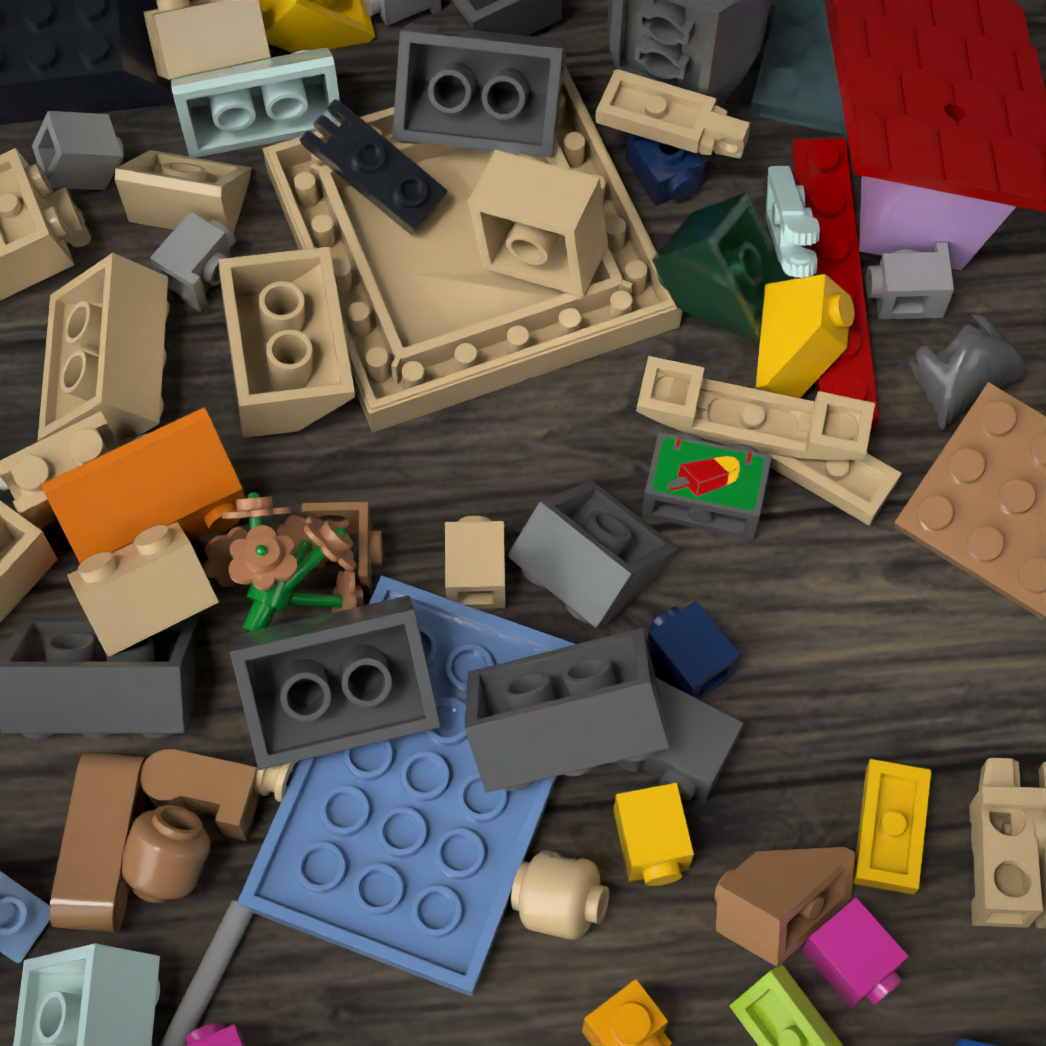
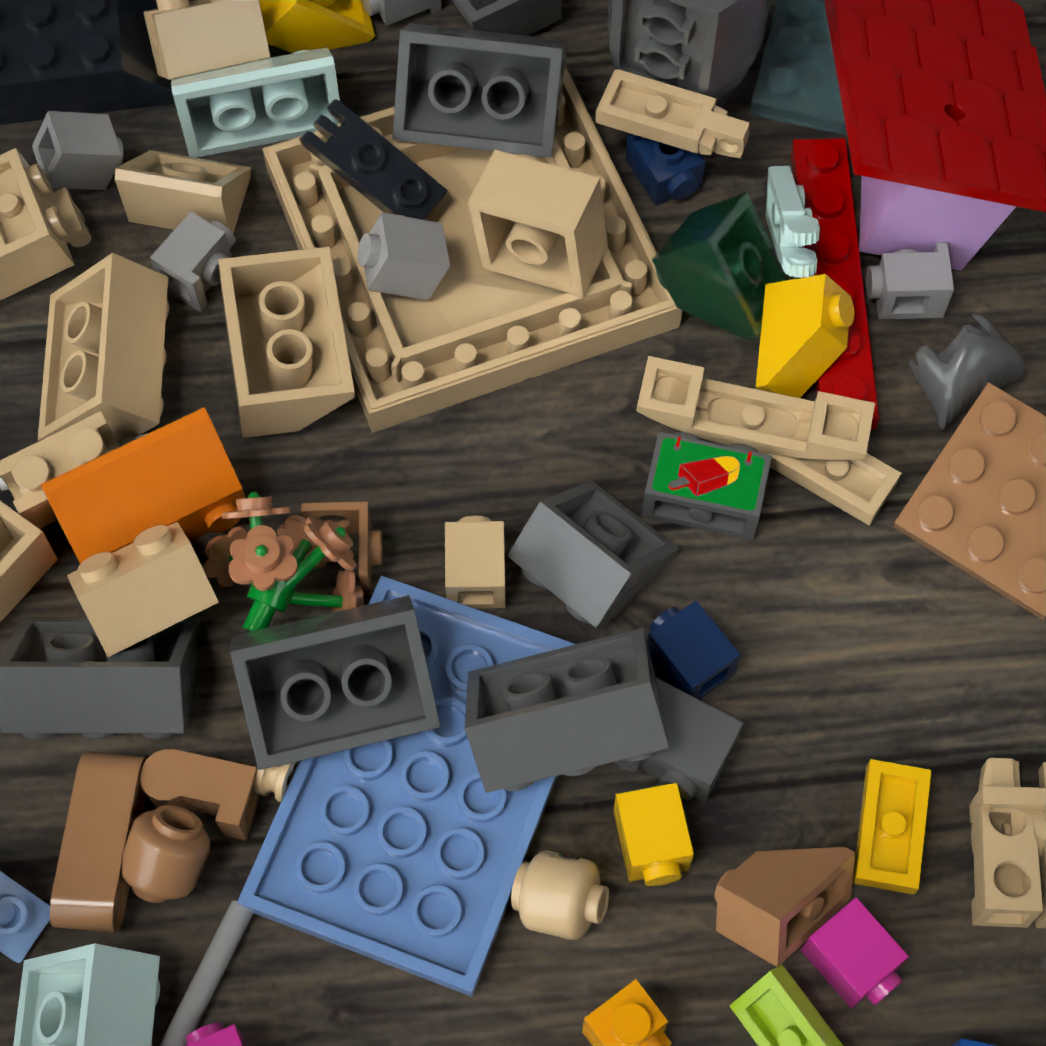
(404, 256): none -> light grey brick

